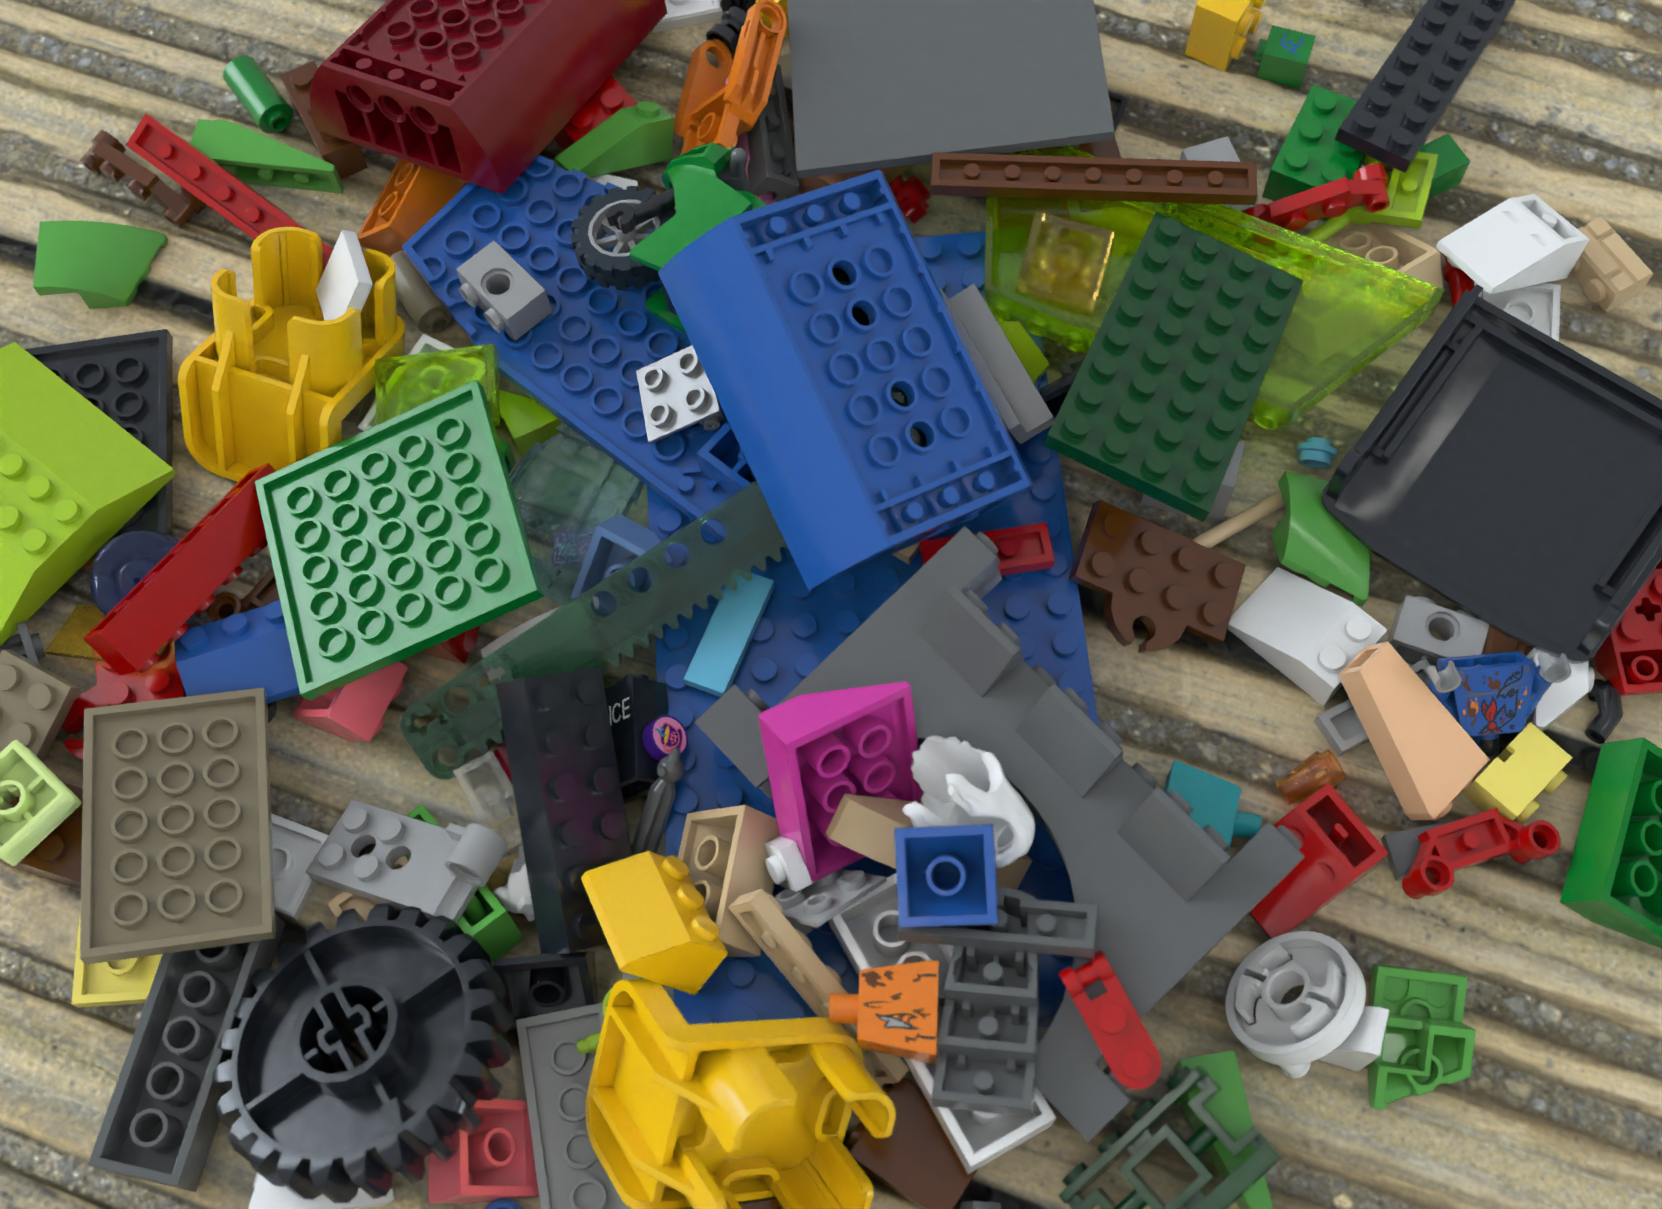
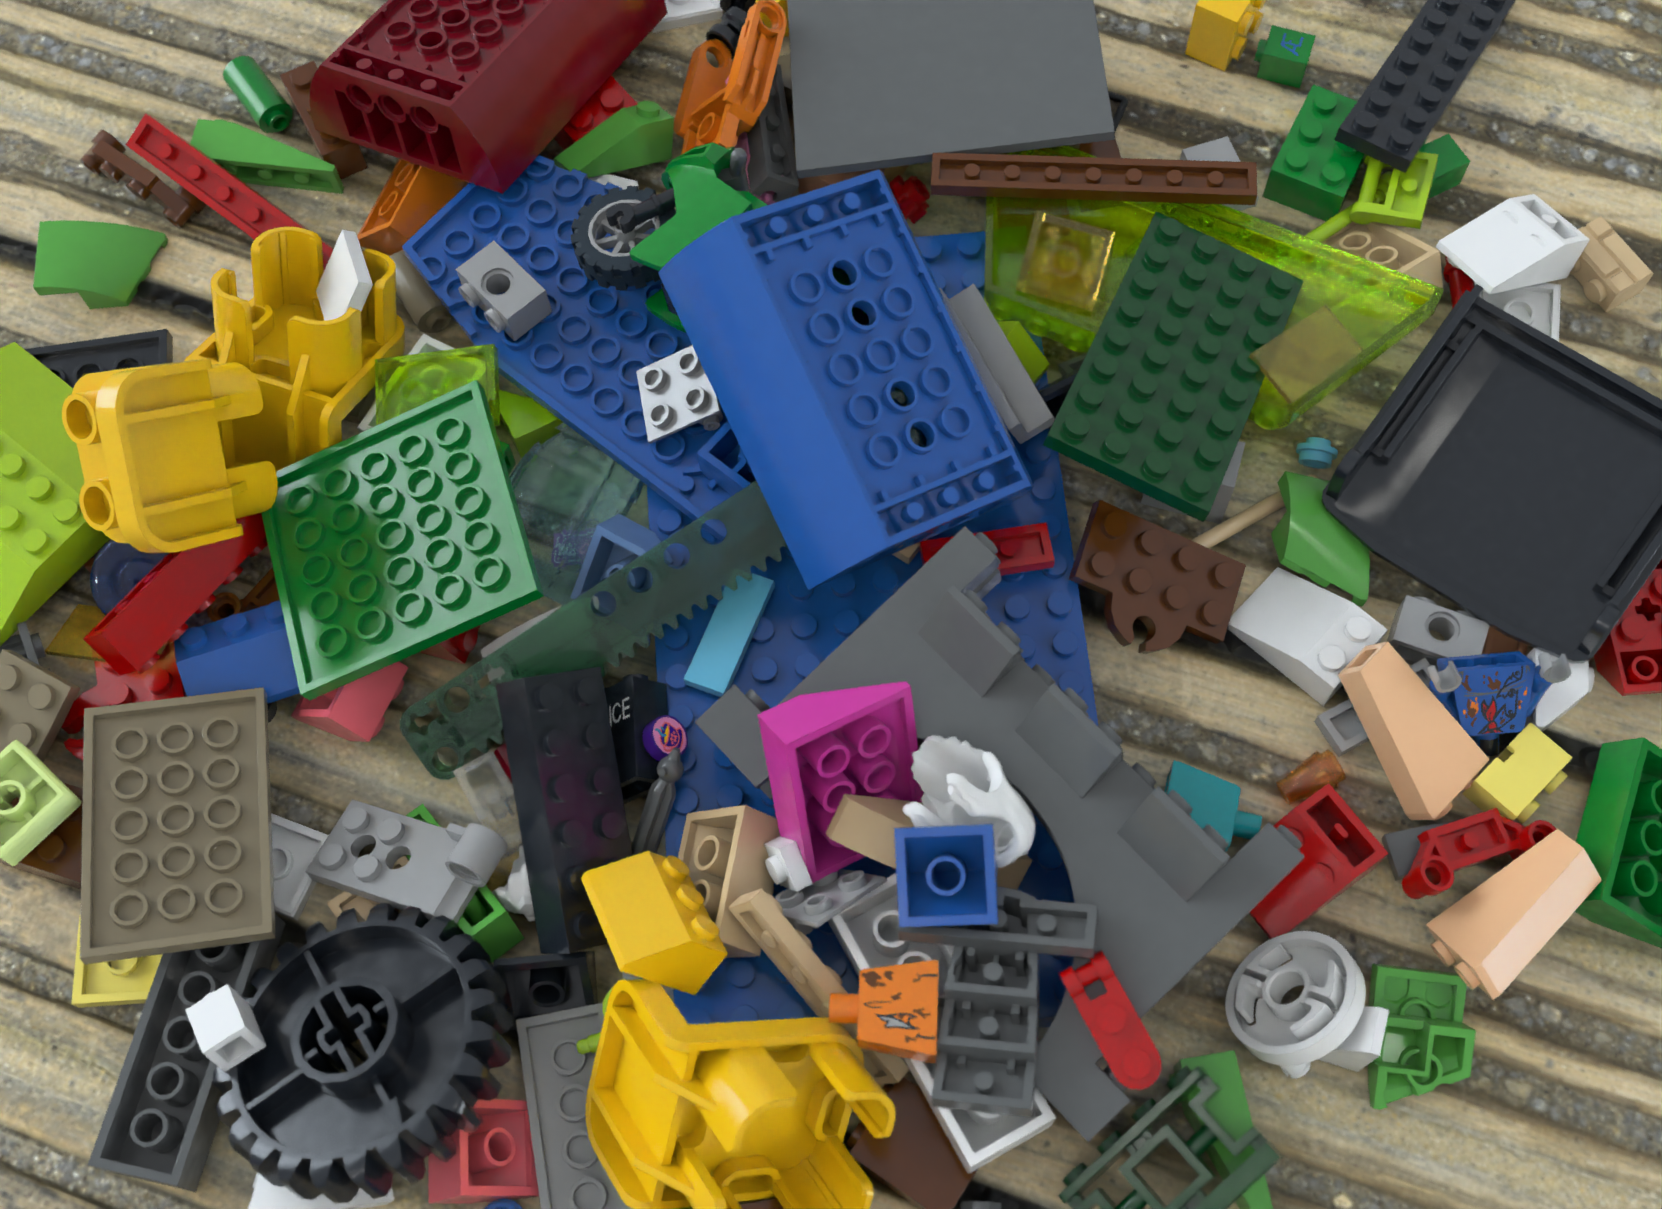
(158, 455): none -> yellow piece
(225, 1028): none -> white brick
(1306, 354): none -> clear yellow piece
(1328, 200): red plate -> none
(1513, 913): none -> light nougat slope
(1609, 711): black arm -> none

